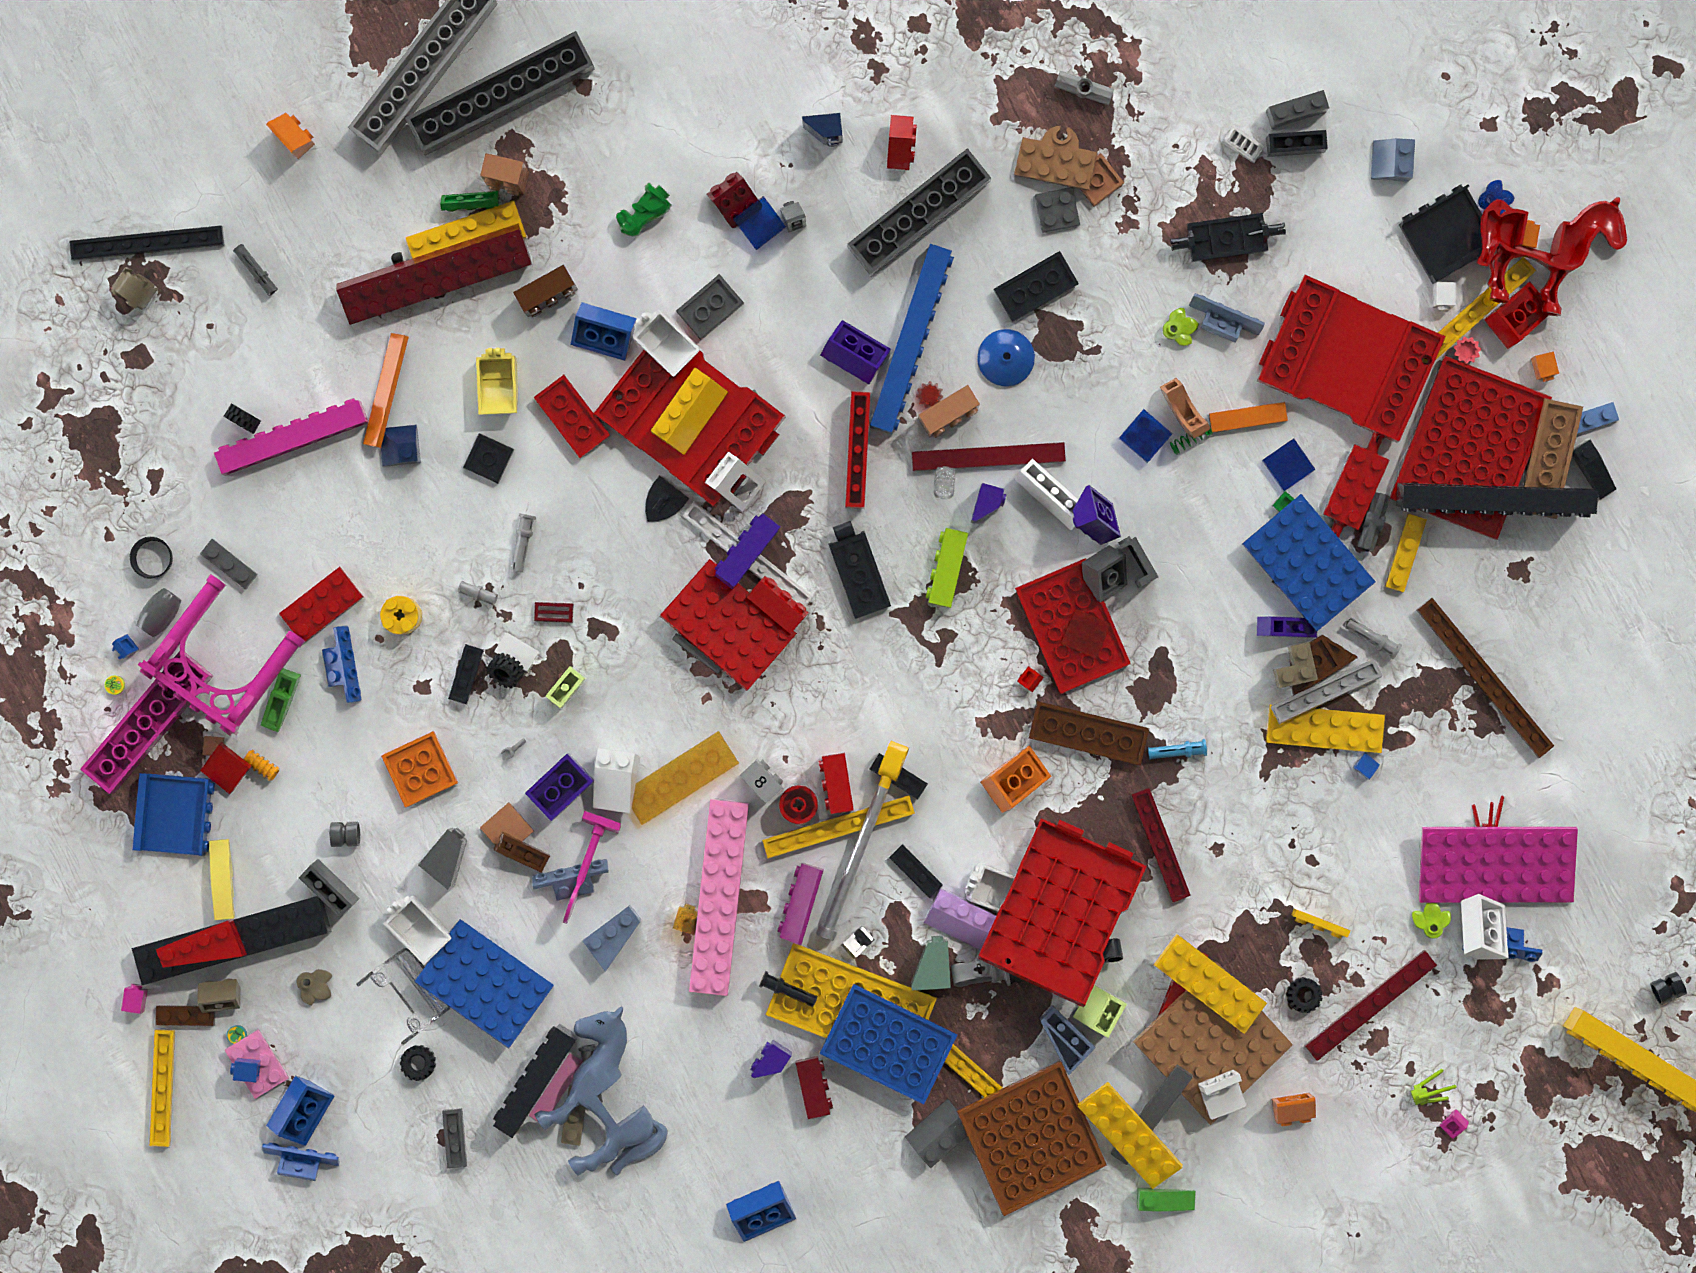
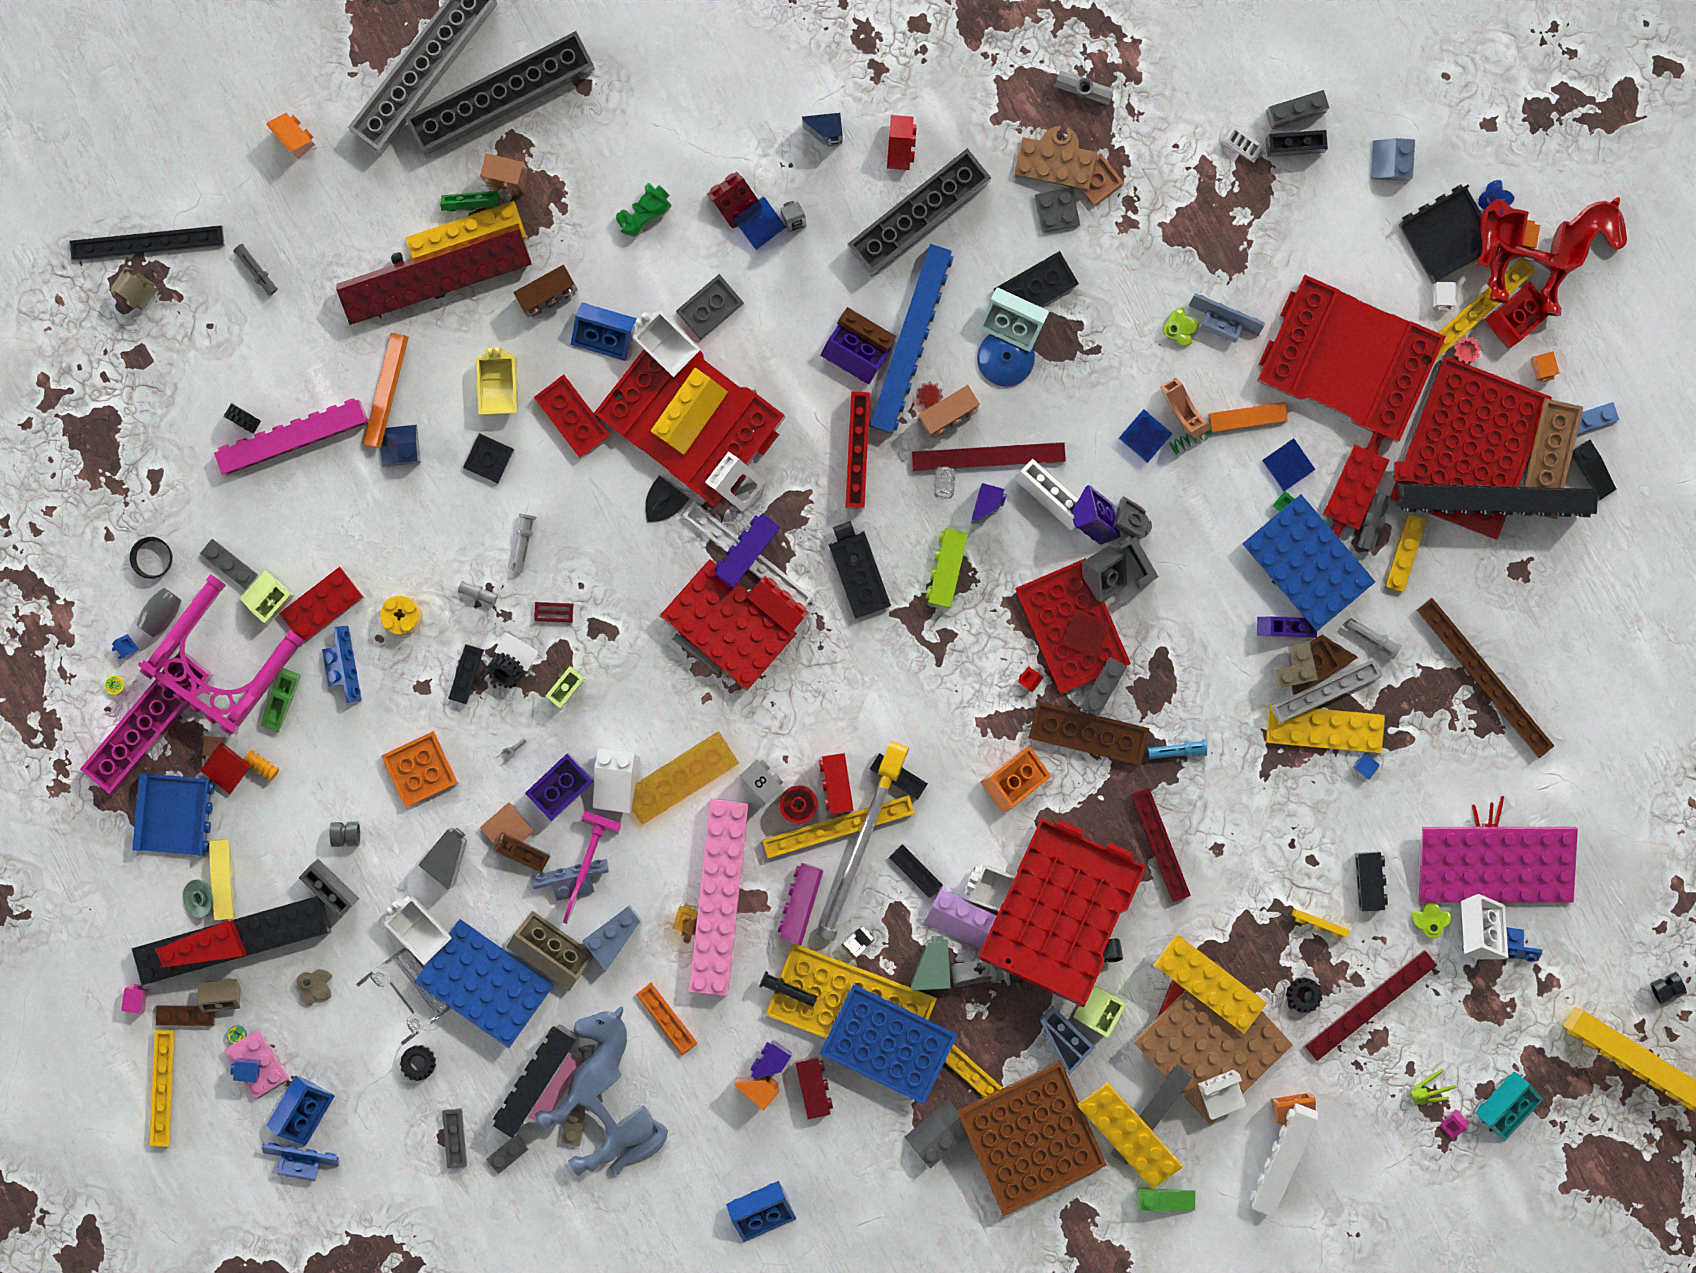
(198, 898): none -> sand green dish
(266, 597): none -> yellowish green slope
(507, 1154): none -> dark grey plate
(550, 950): none -> dark tan slope
(666, 1018): none -> orange tile
(759, 1089): none -> orange slope
(866, 329): none -> reddish brown plate
(1013, 319): none -> light aqua slope
(1103, 687): none -> dark grey brick
(1132, 519): none -> dark grey tile
(1227, 237): black plate -> none
(1284, 1159): none -> white brick
(1371, 881): none -> black brick
(1403, 471): none -> red plate
(1509, 1106): none -> teal slope

